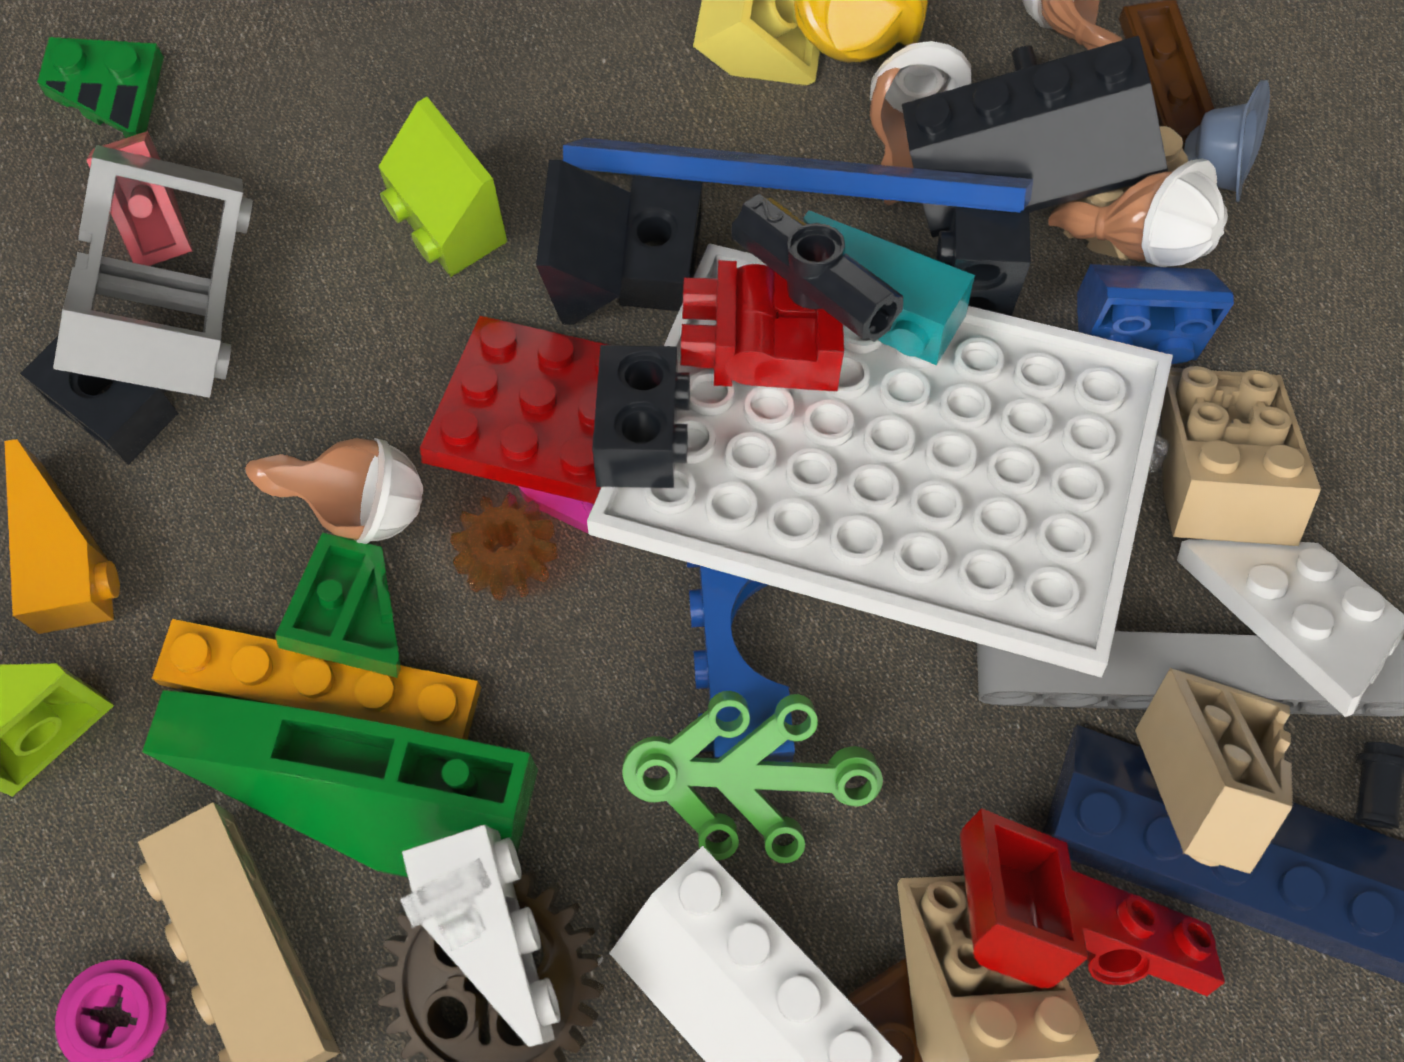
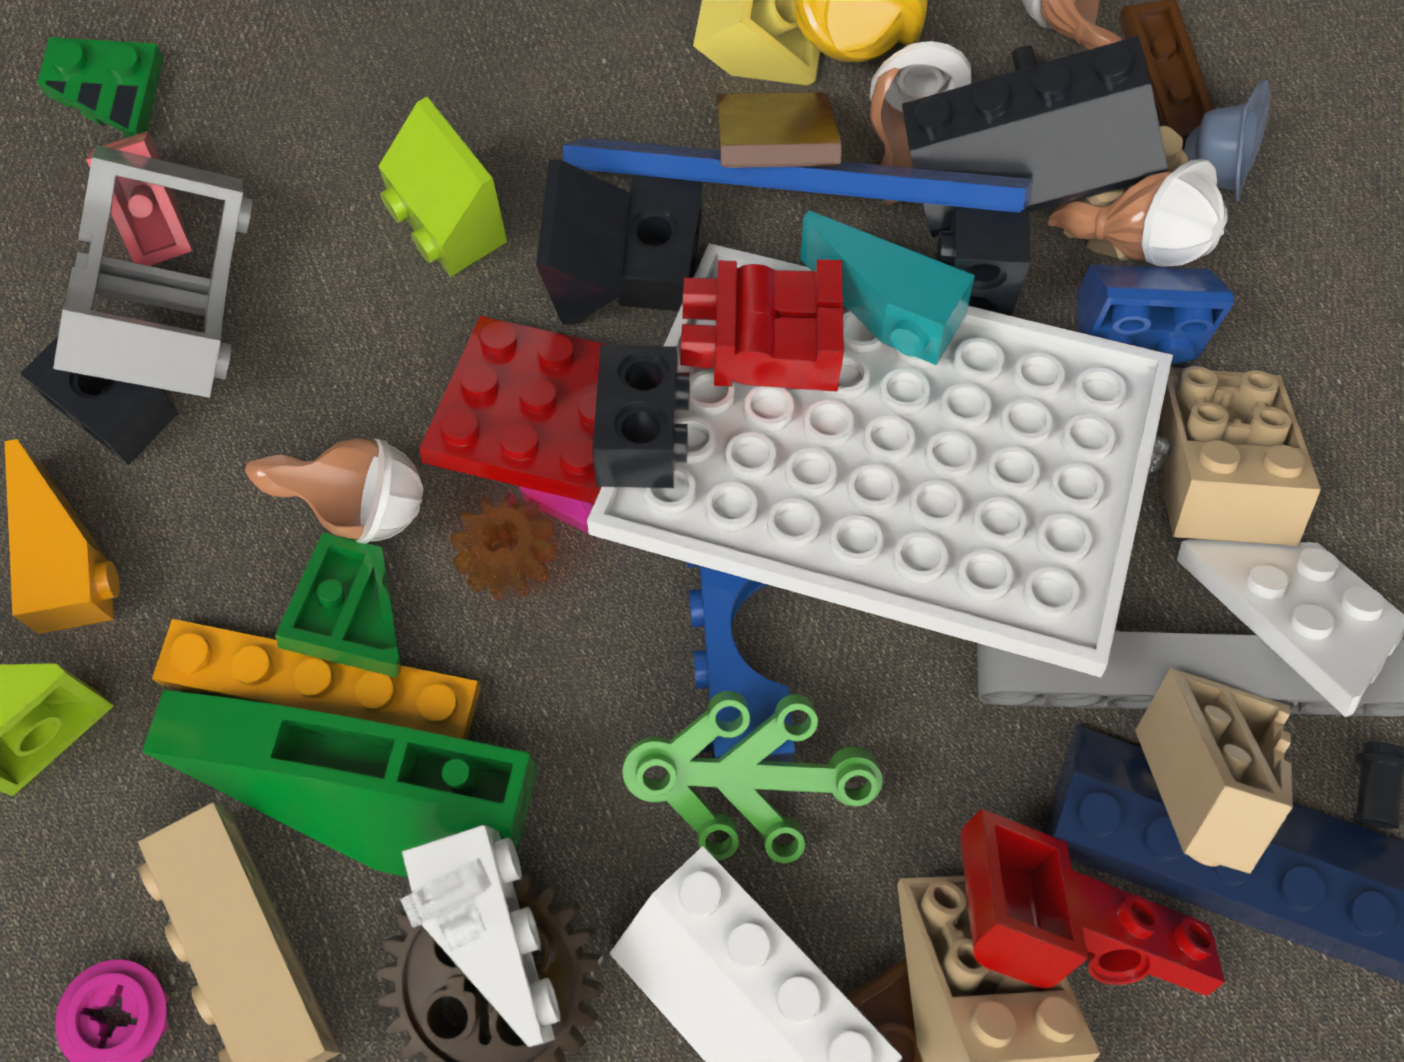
(777, 130): none -> tile
(817, 267): black piece -> none

